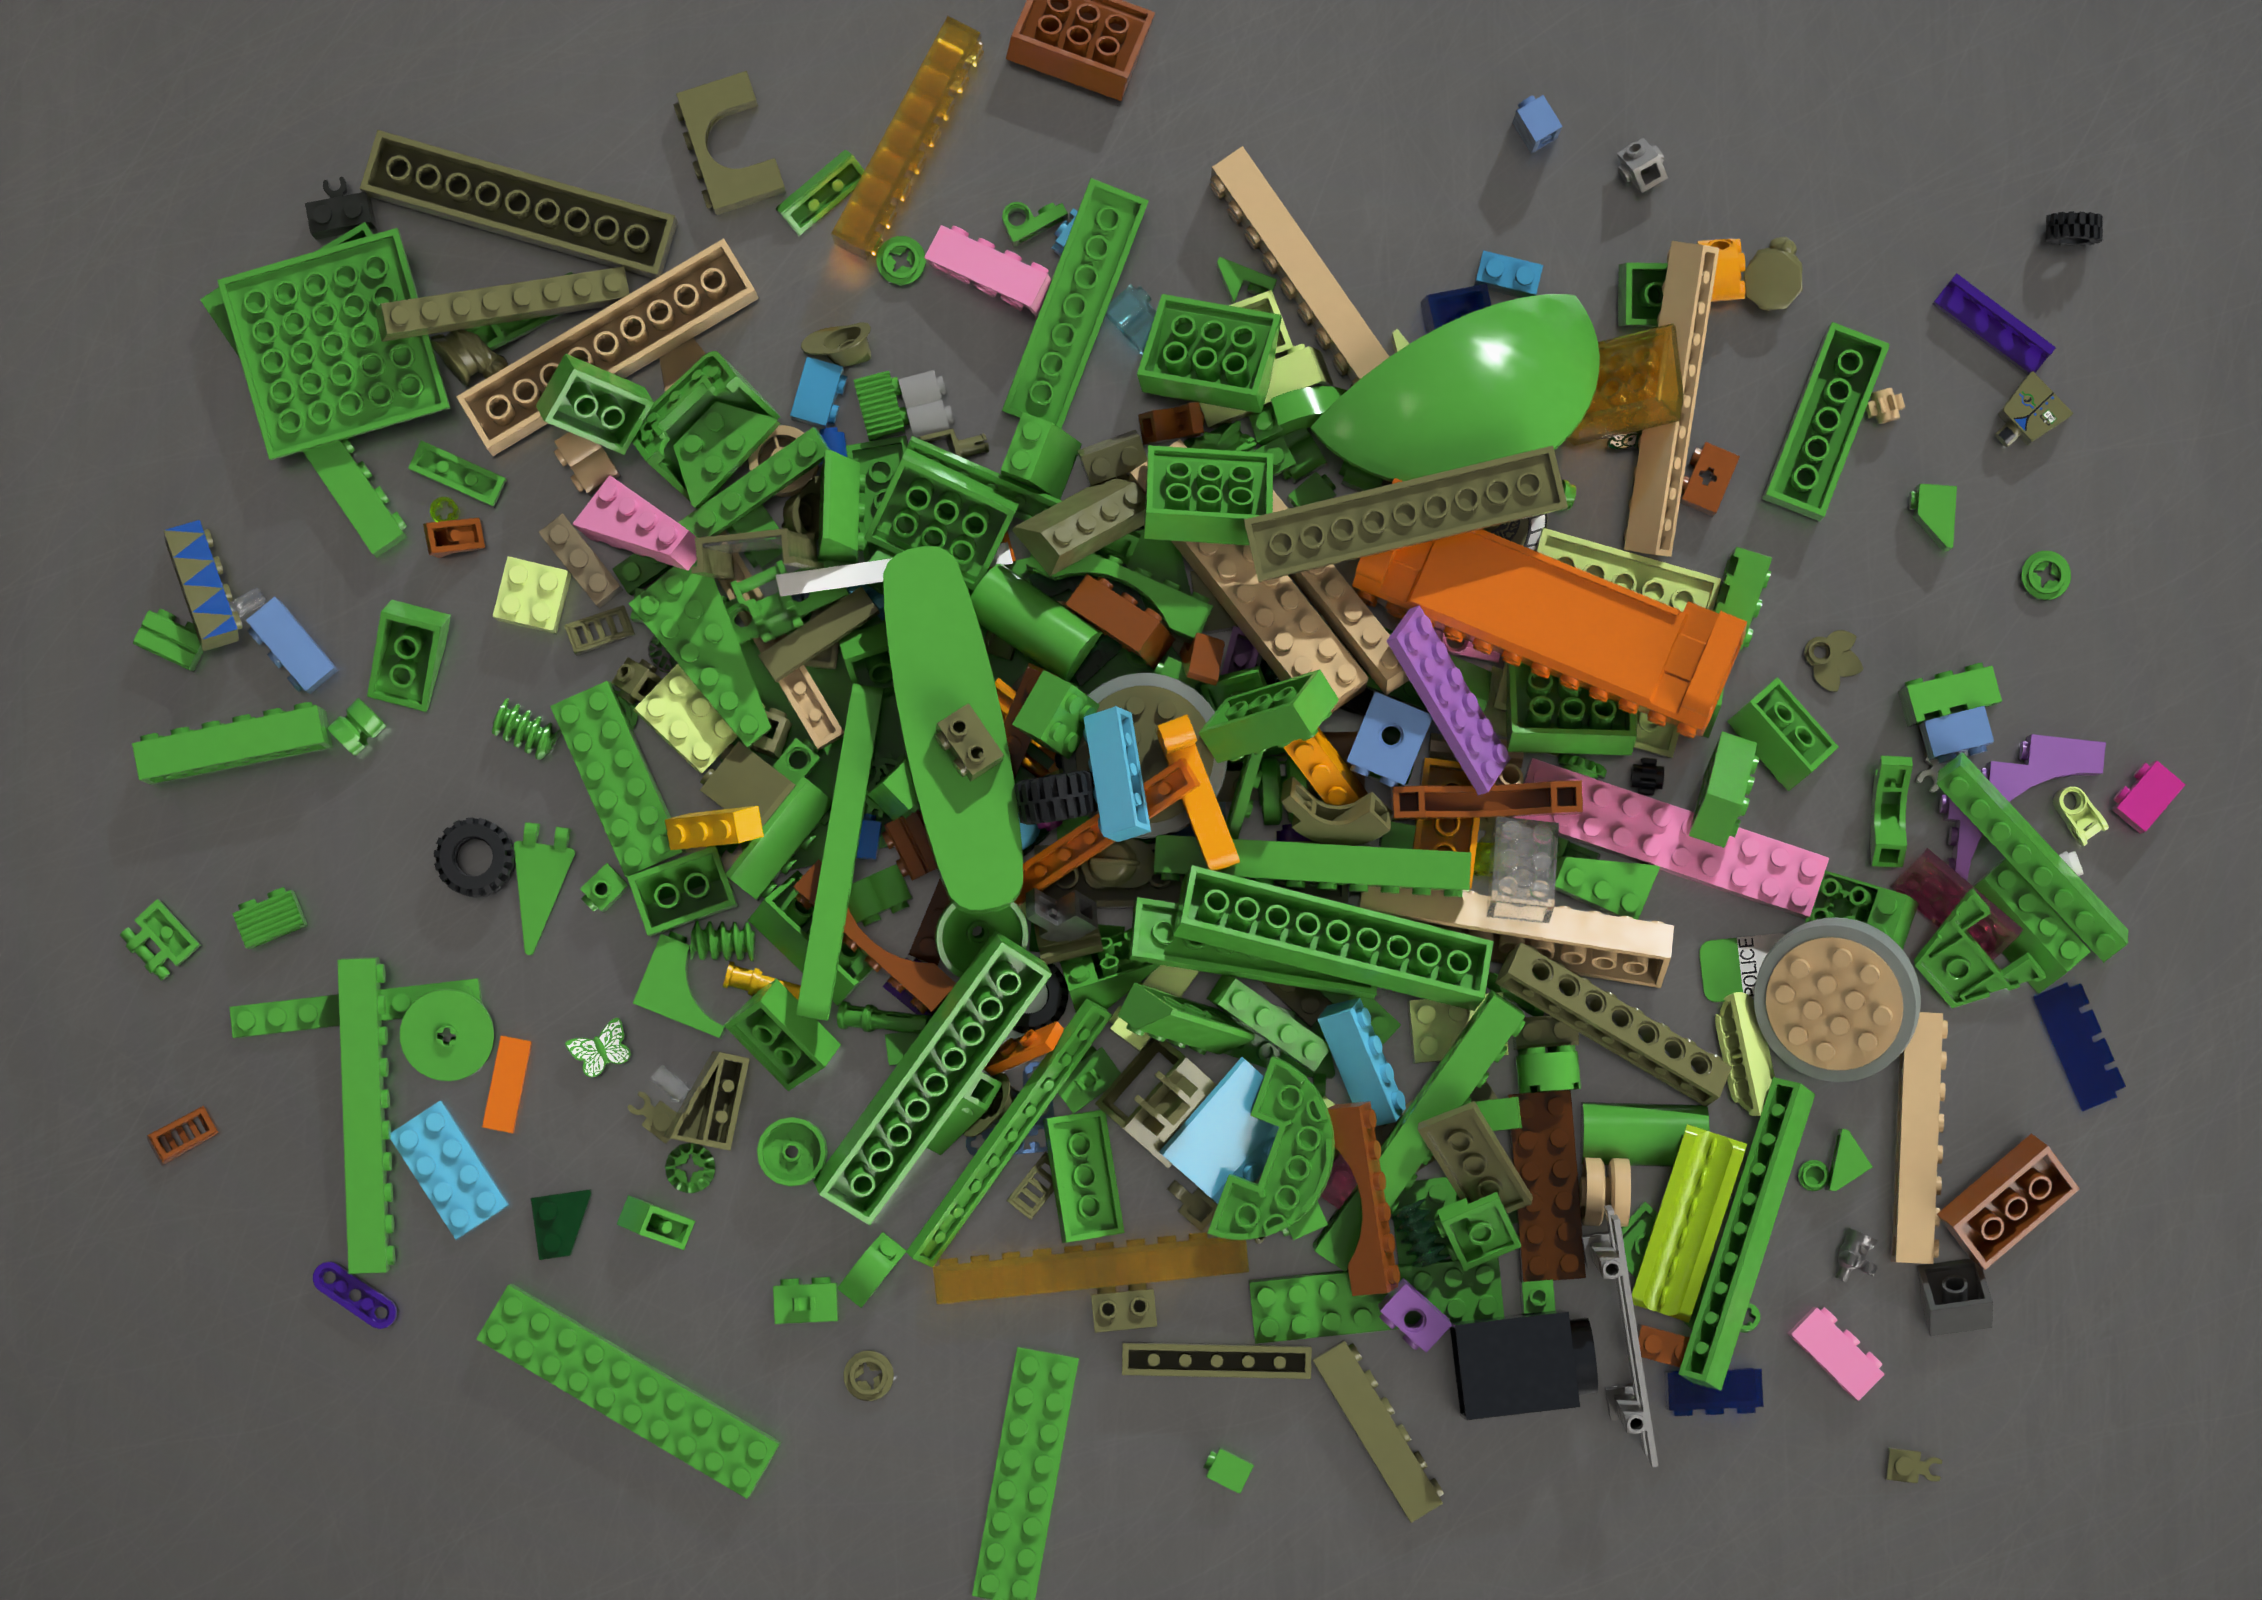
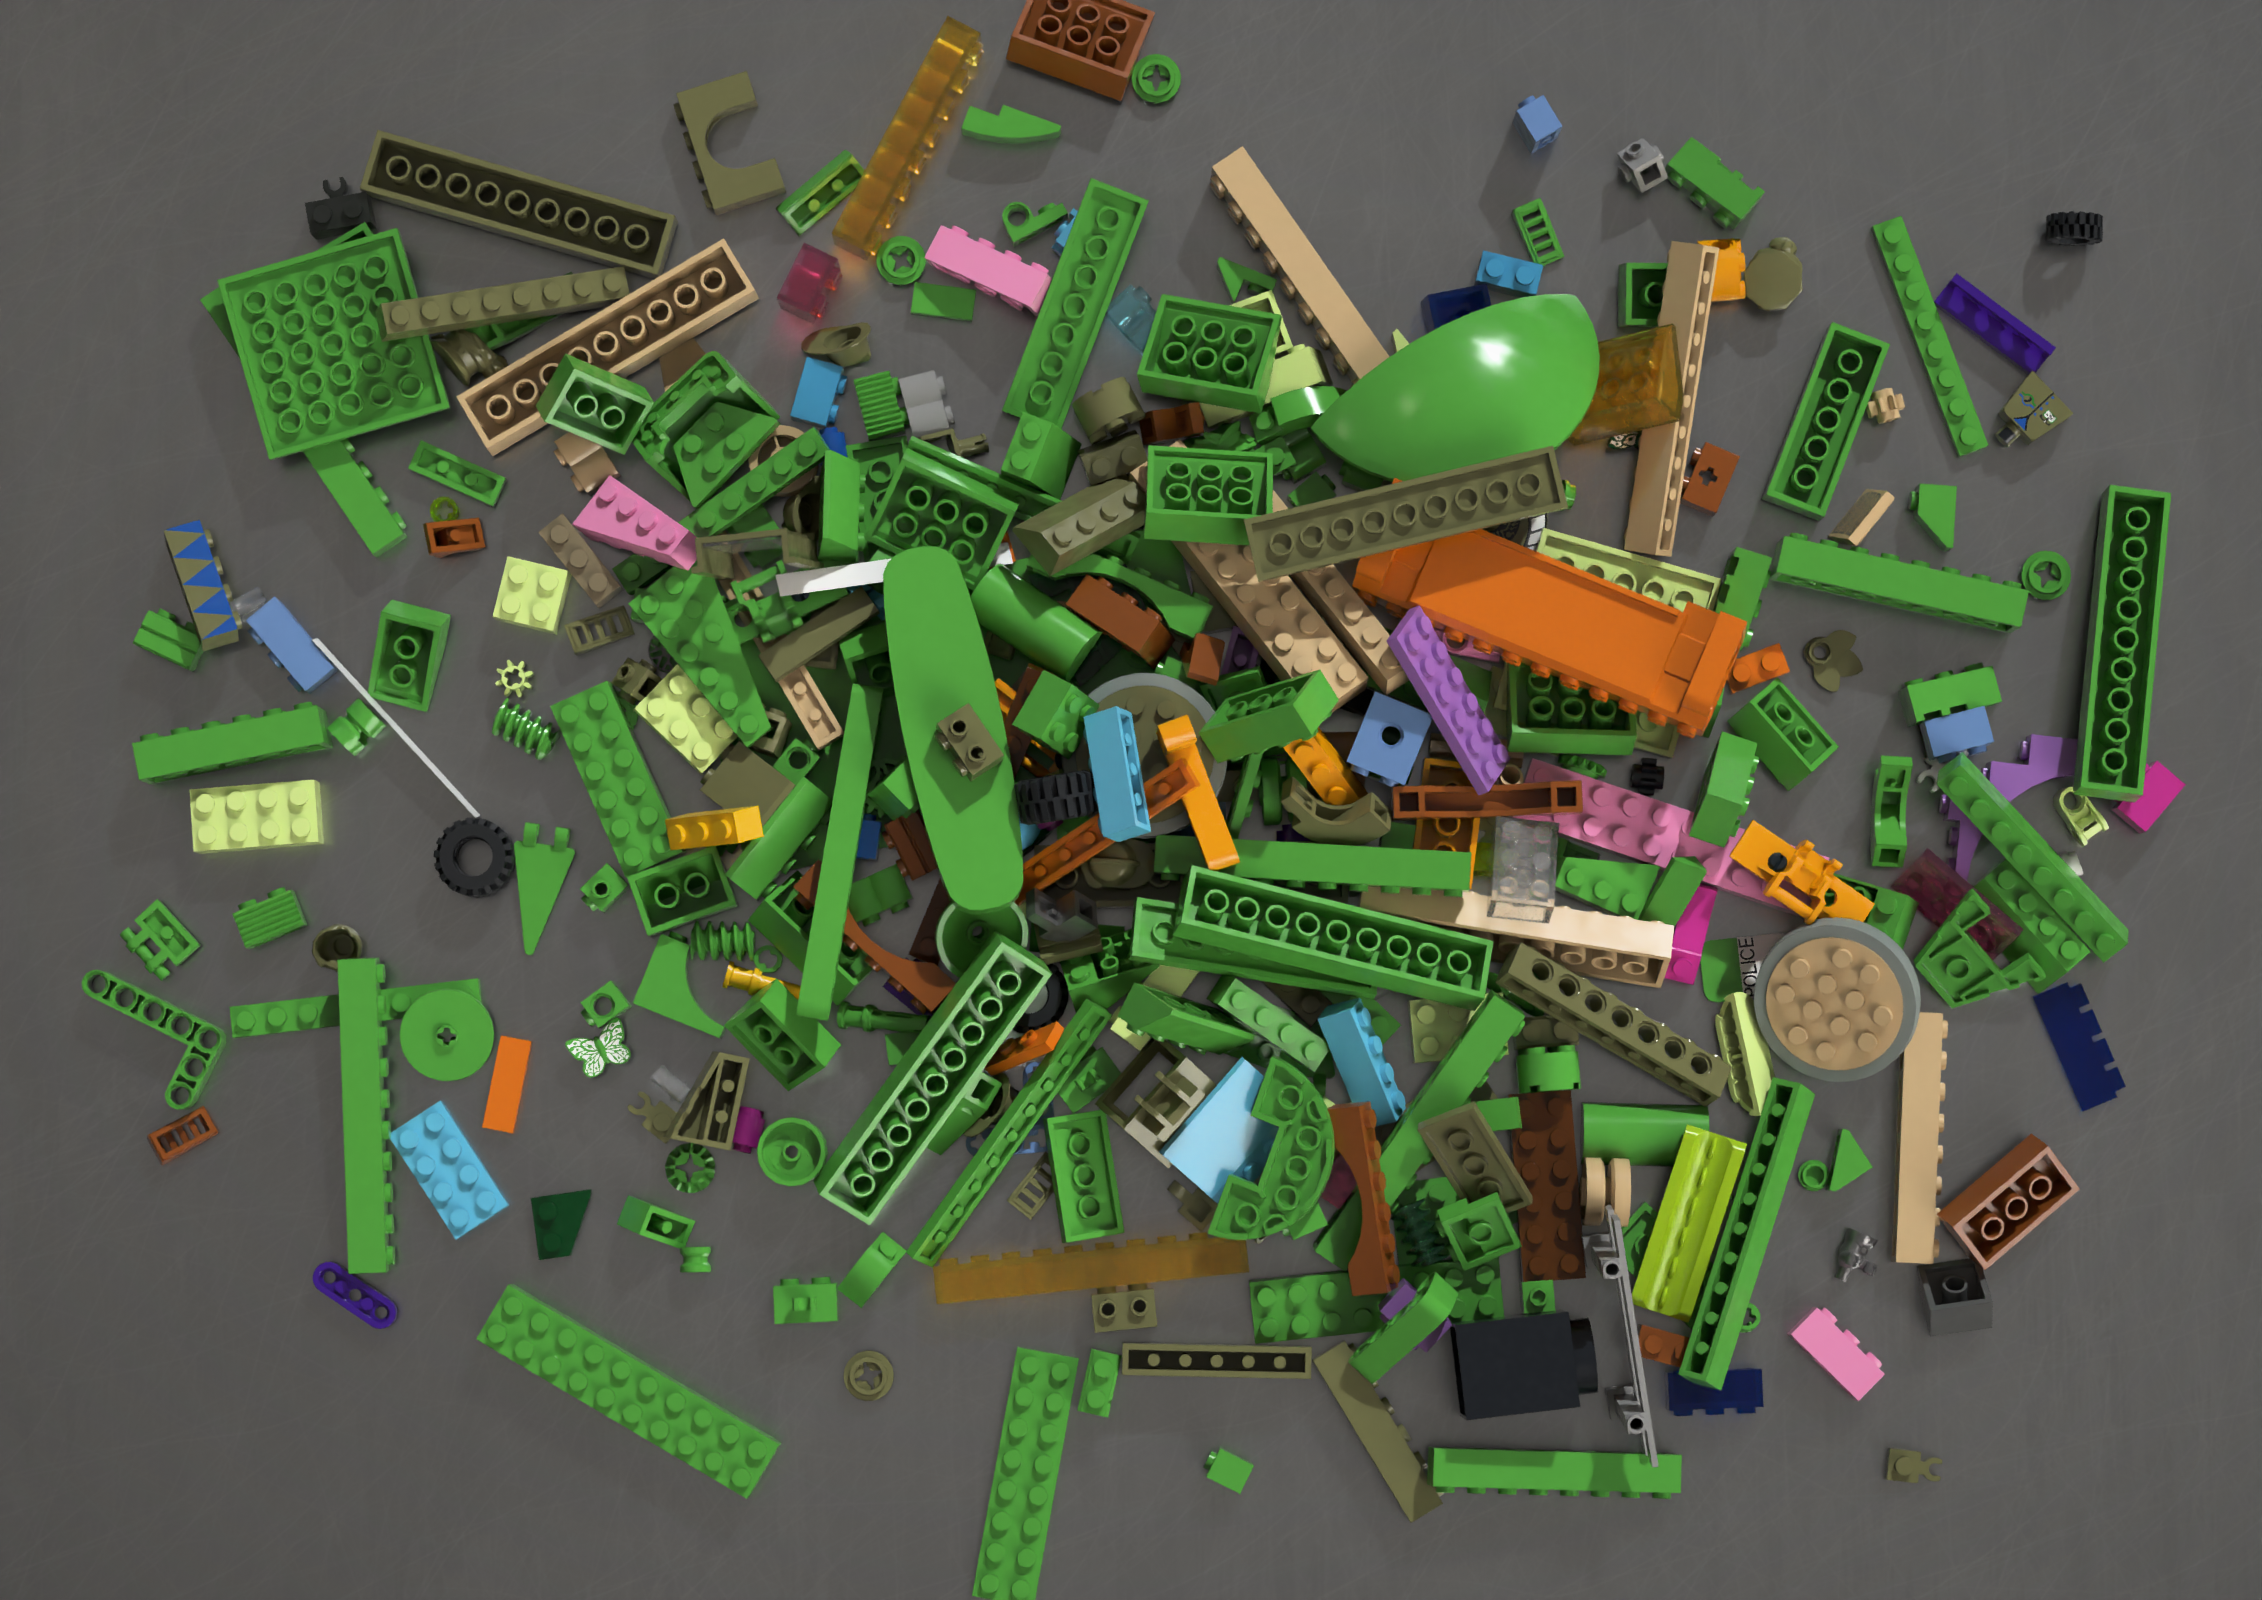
(166, 1025): none -> bright green beam
(256, 816): none -> yellowish green brick
(334, 944): none -> olive hair
(396, 727): none -> white sticker
(511, 669): none -> yellowish green gear
(617, 999): none -> bright green brick
(695, 1259): none -> bright green wheel
(748, 1129): none -> magenta brick
(773, 951): none -> bright green bush
(810, 283): none -> clear pink brick
(943, 301): none -> bright green tile
(1008, 127): none -> bright green slope
(1099, 1382): none -> bright green brick
(1108, 410): none -> olive brick
(1168, 70): none -> bright green gear
(1405, 1329): none -> bright green beam
(1518, 213): none -> bright green slope
(1553, 1470): none -> bright green brick
(1673, 890): none -> bright green slope
(1690, 935): none -> dark pink slope
(1712, 184): none -> bright green wedge
(1757, 668): none -> orange plate
(1804, 869): none -> light orange piece
(1861, 517): none -> tan tile
(1898, 583): none -> bright green brick
(1929, 336): none -> bright green plate
(2122, 643): none -> bright green brick

